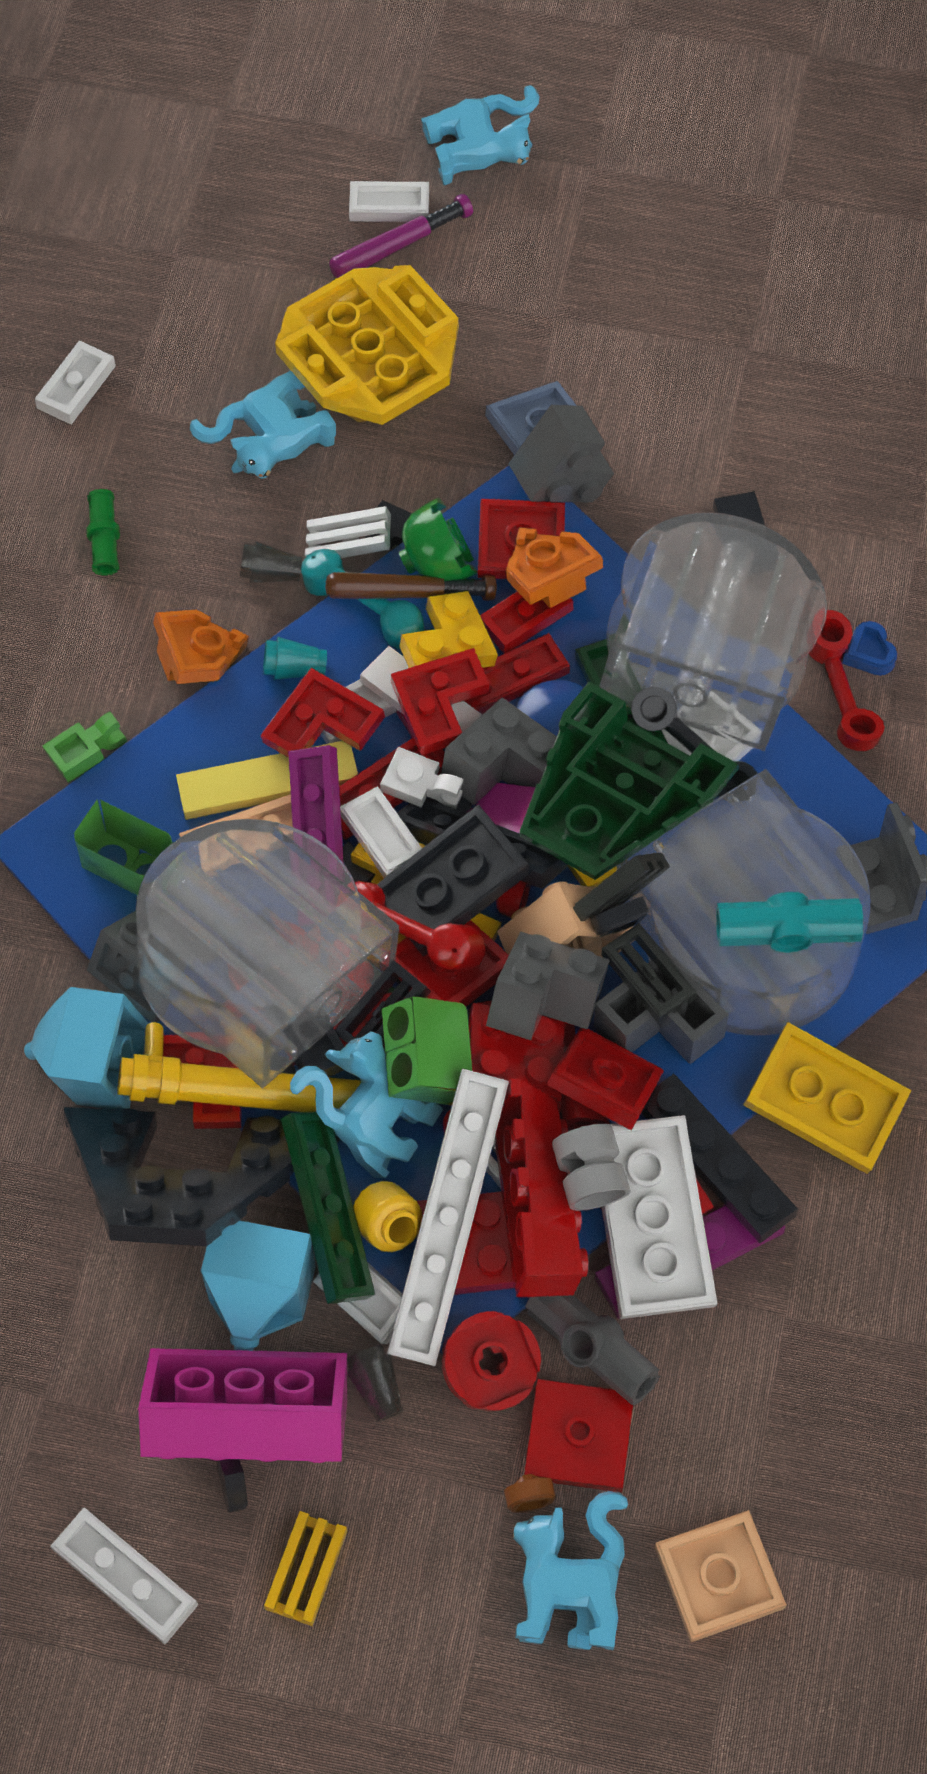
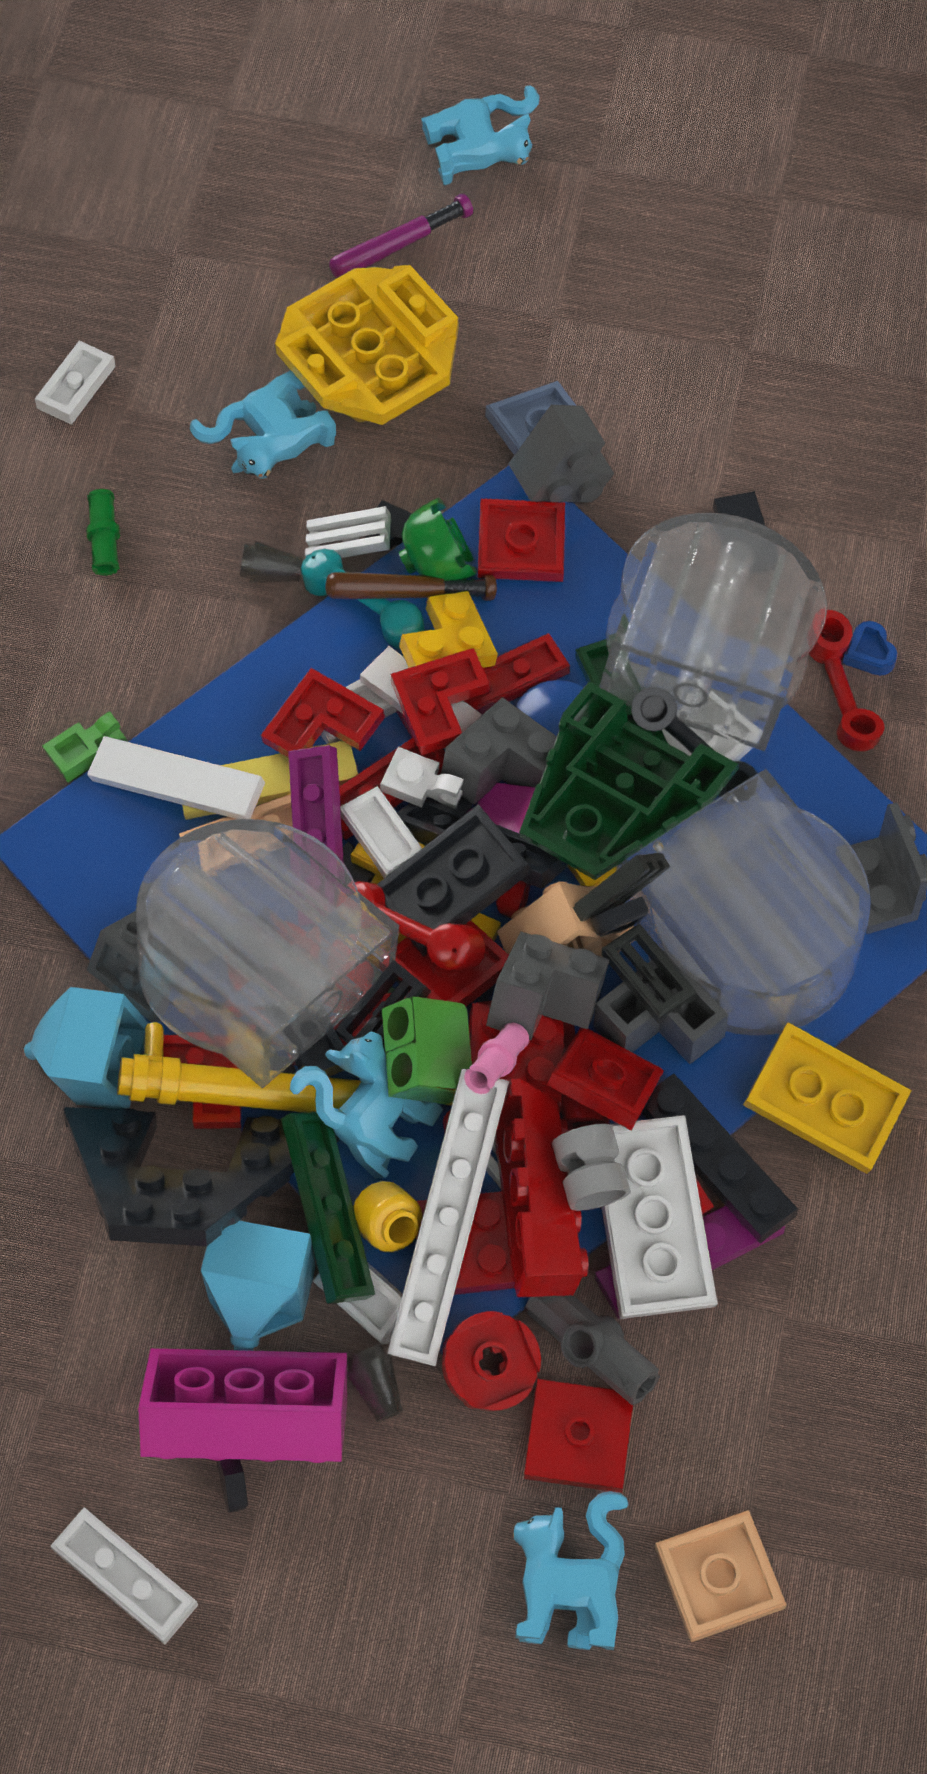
(124, 831): bright green piece -> none
(176, 778): none -> white tile
(194, 647): orange plate -> none
(292, 659): teal cone -> none
(319, 1527): yellow tile -> none
(388, 201): white tile -> none
(496, 1058): none -> bright pink pin
(517, 621): red plate -> none
(529, 1494): dark orange tile -> none
(551, 566): orange plate -> none
(789, 922): teal piece -> none

